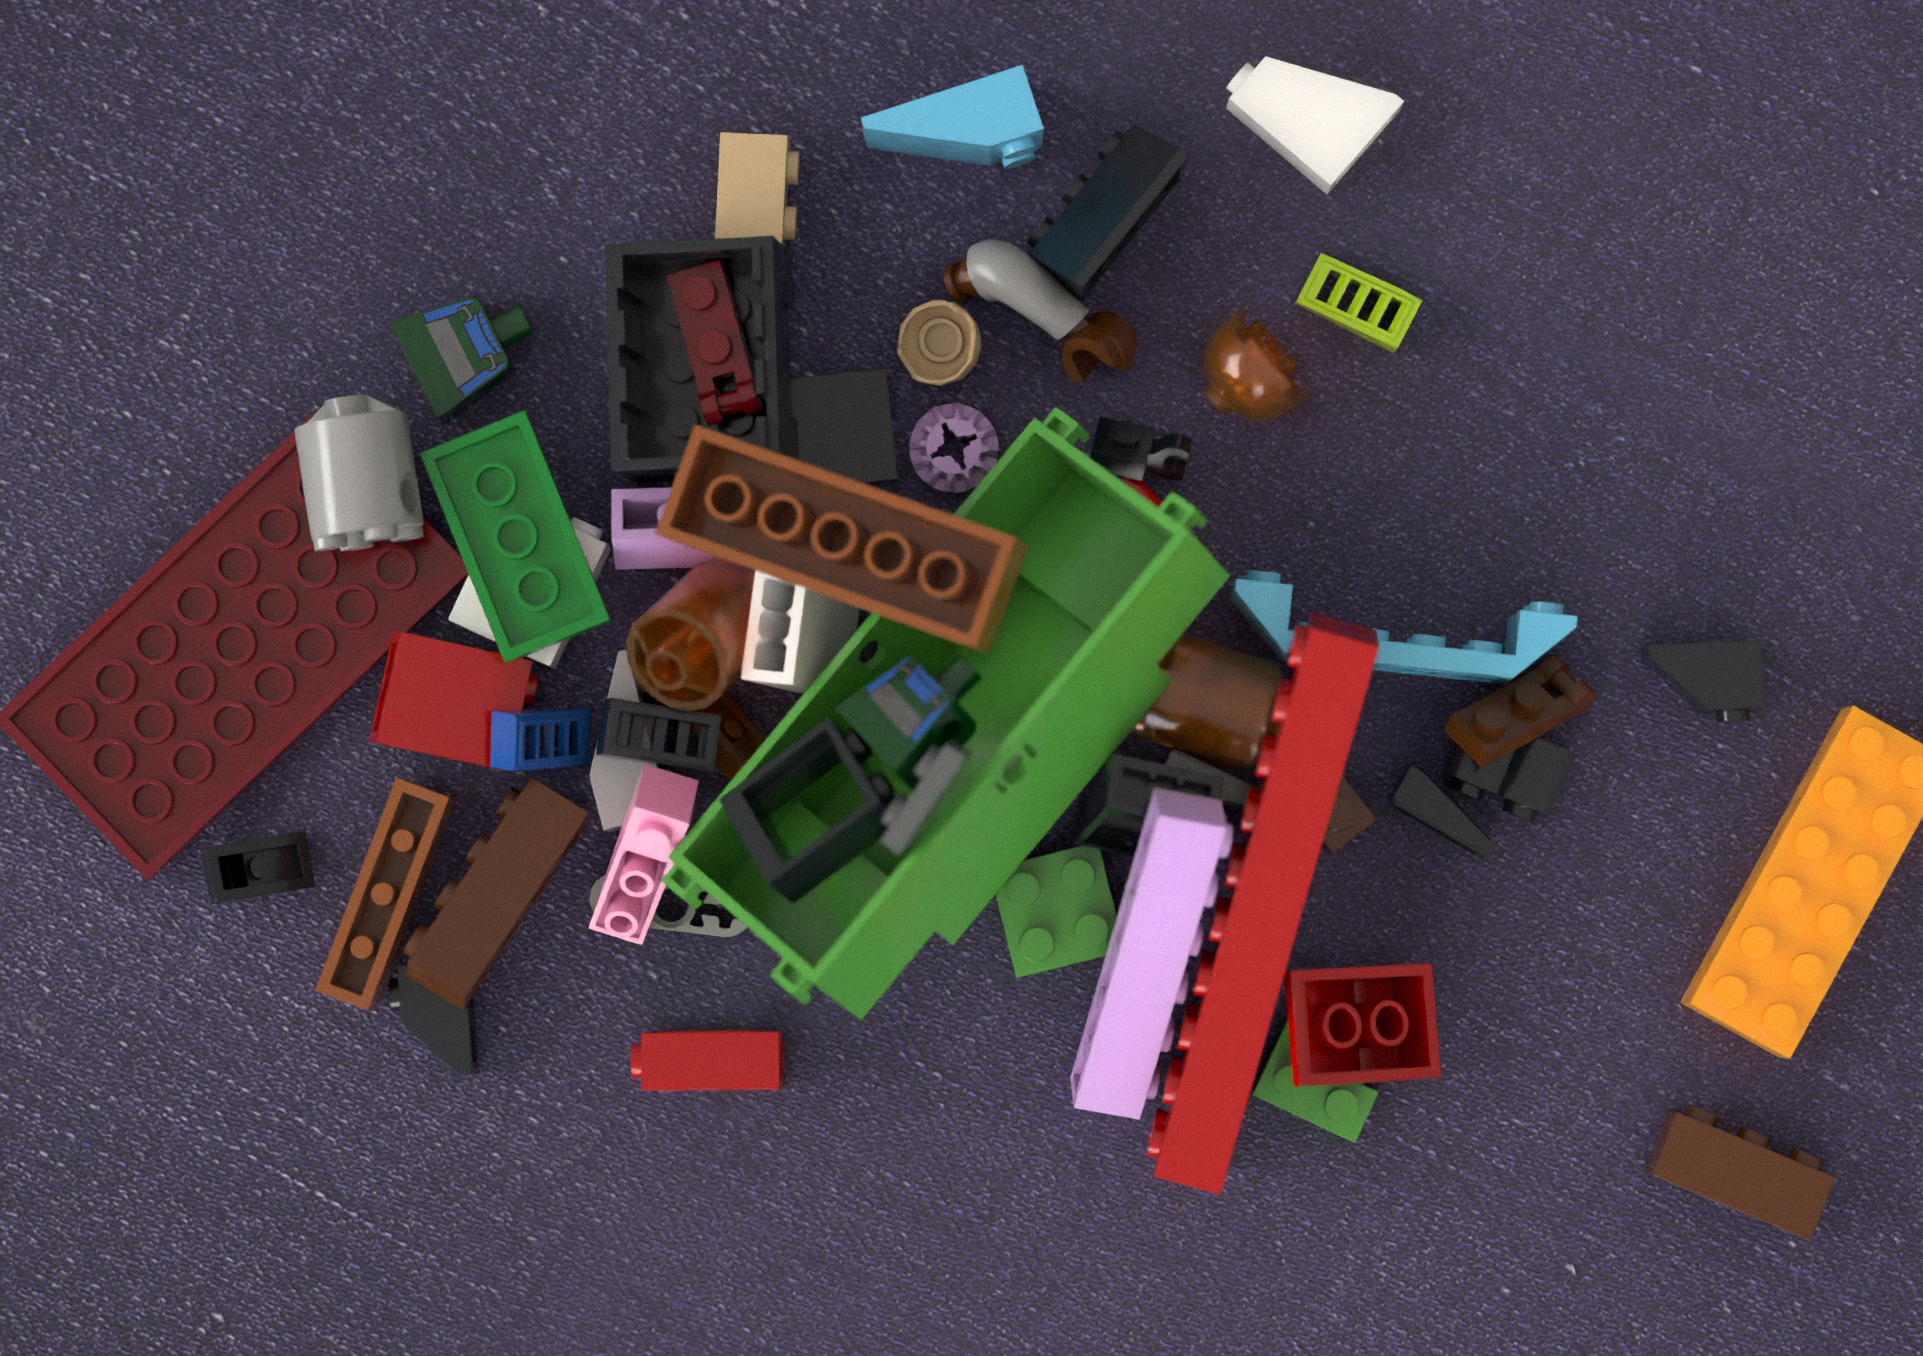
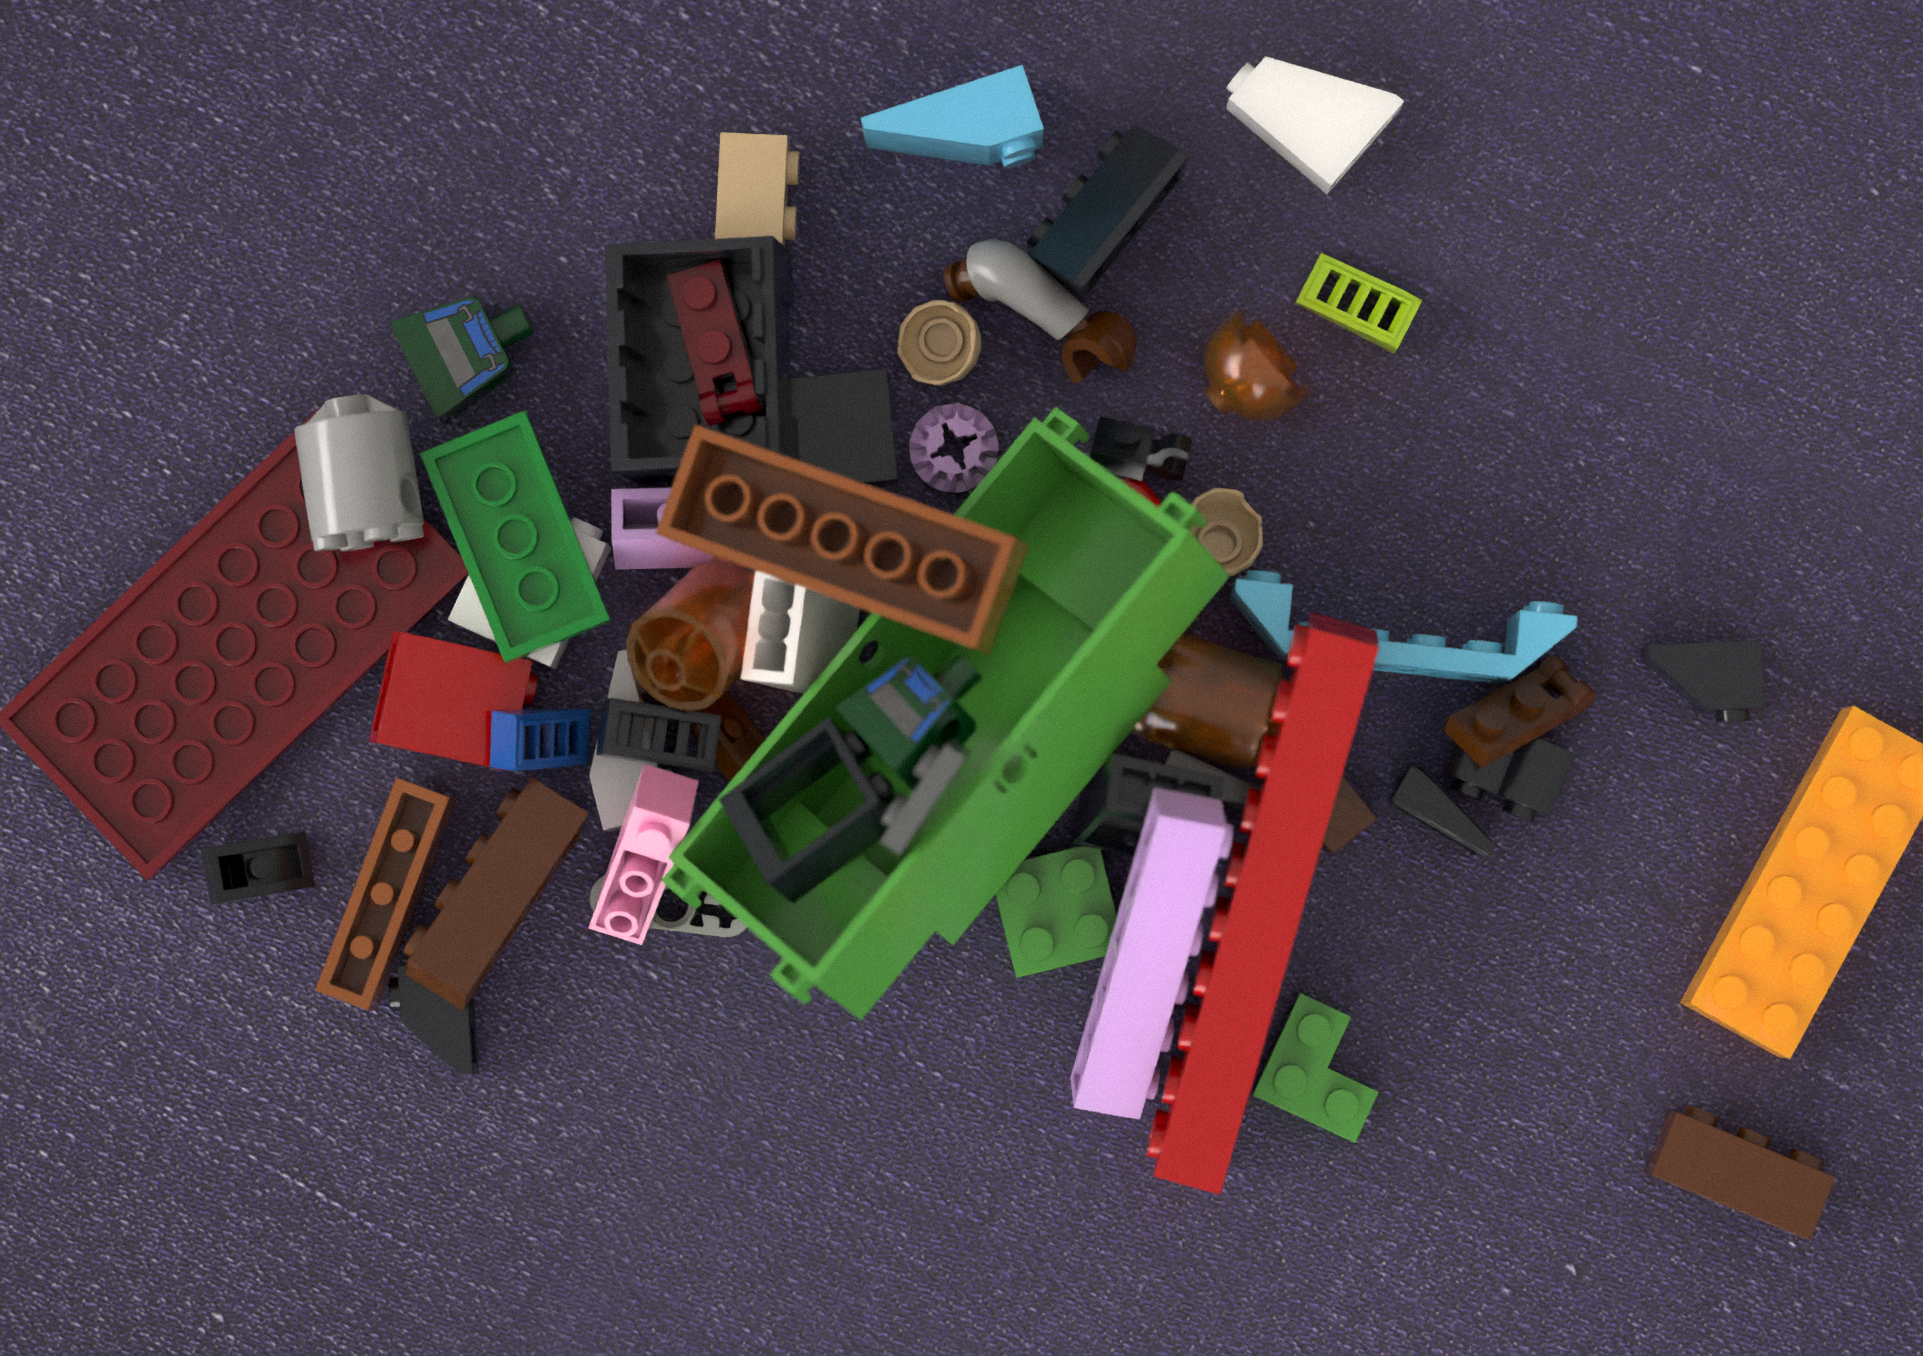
(709, 1060): red window -> none
(1231, 530): none -> tan hair
(1362, 1024): red slope -> none

